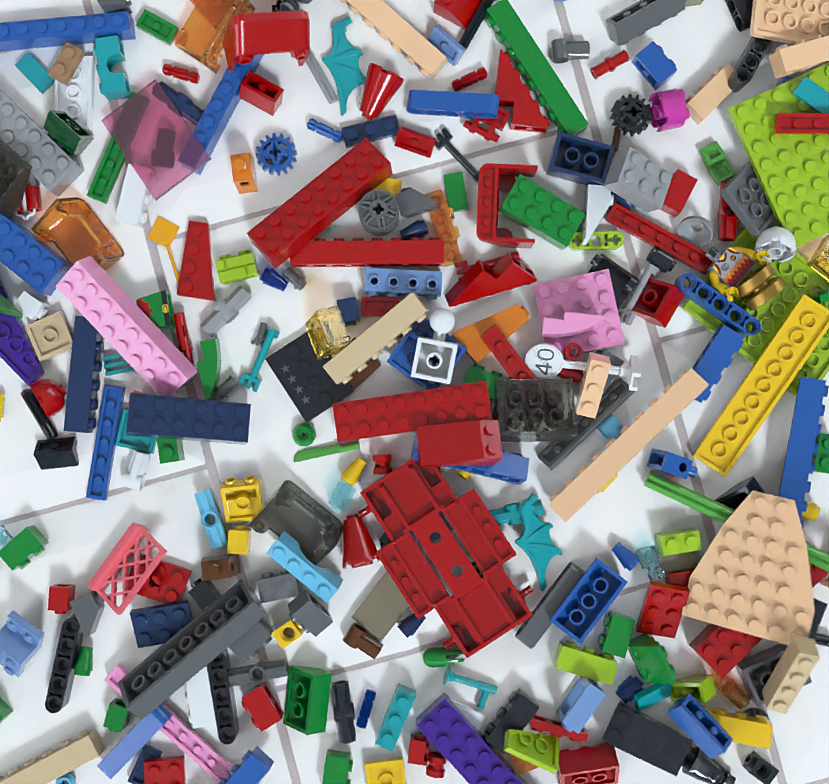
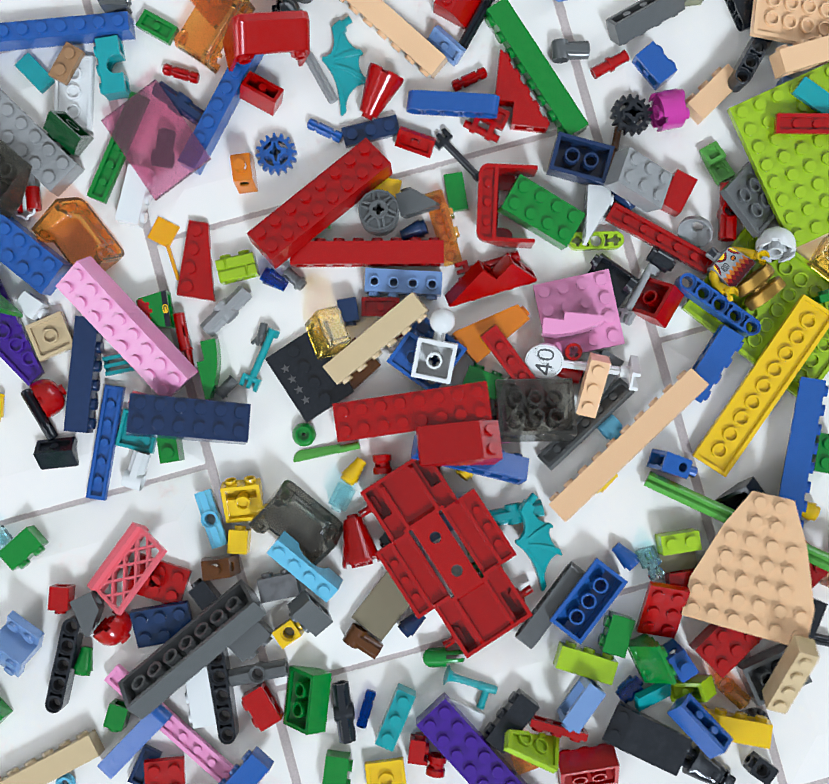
(114, 629): none -> red cylinder
(680, 661): none -> blue torso

